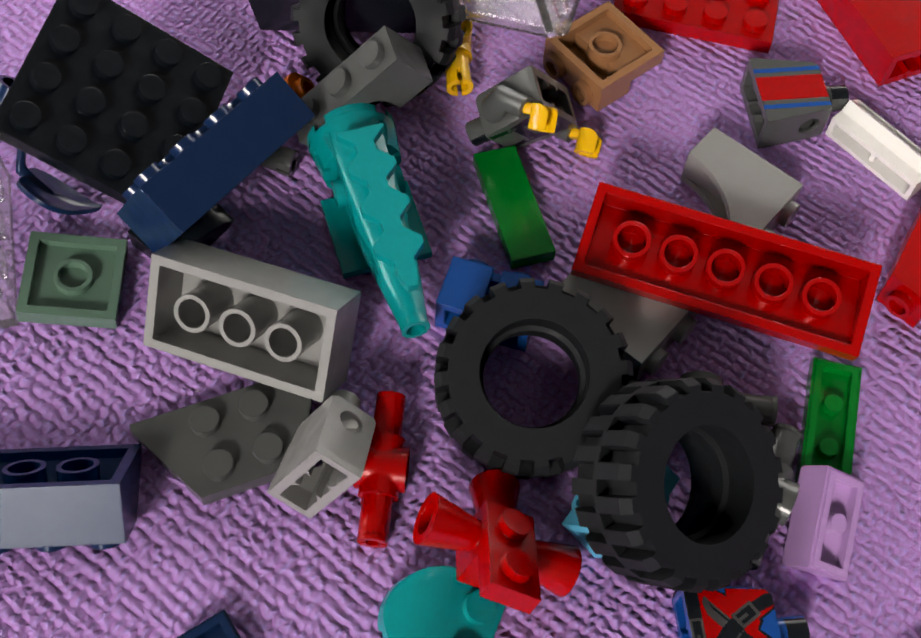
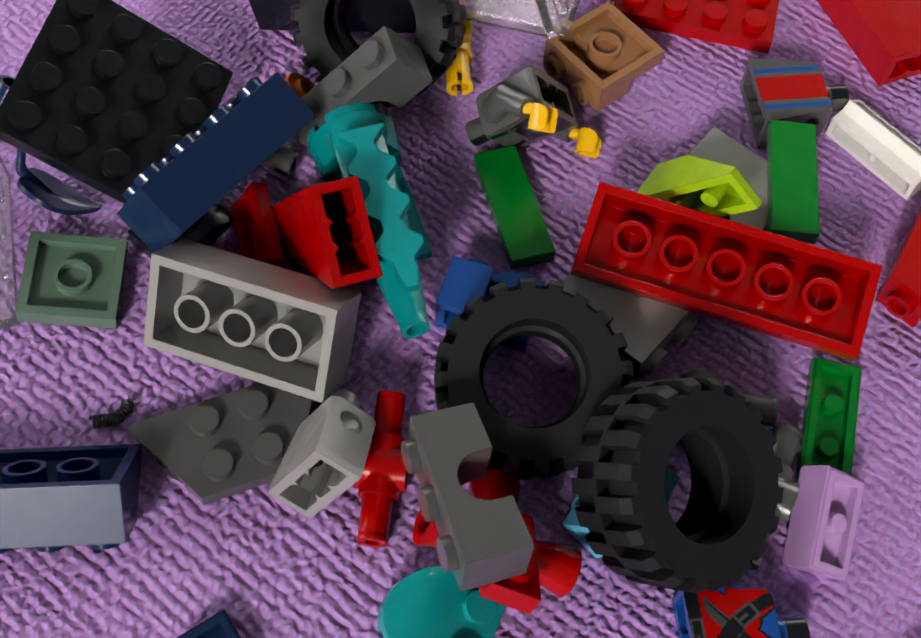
(118, 415): none -> pearl dark grey leg
(257, 225): none -> red tile
(329, 232): none -> red slope
(477, 536): none -> dark grey arch
(701, 186): none -> lime slope
(792, 180): none -> green tile

